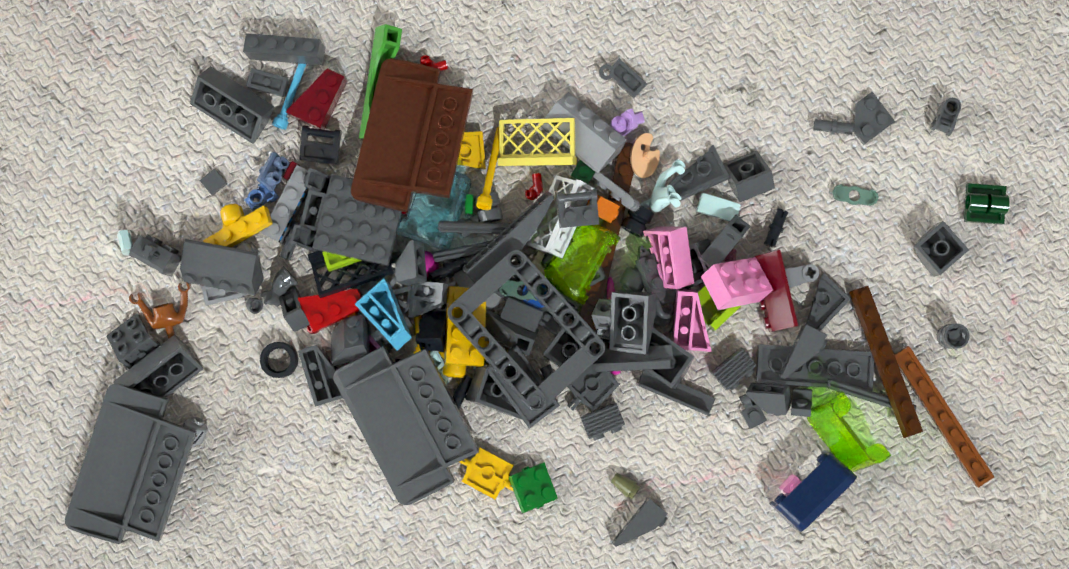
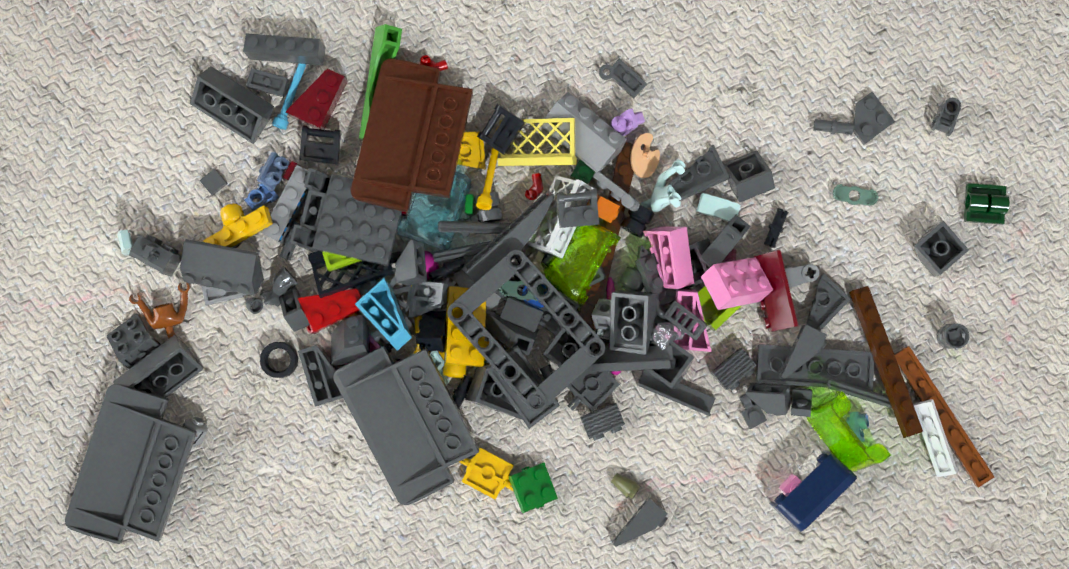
(506, 132): none -> black plate
(665, 333): none -> clear bracket
(696, 319): none -> dark grey slope
(857, 423): none -> plate
(935, 438): none -> white plate

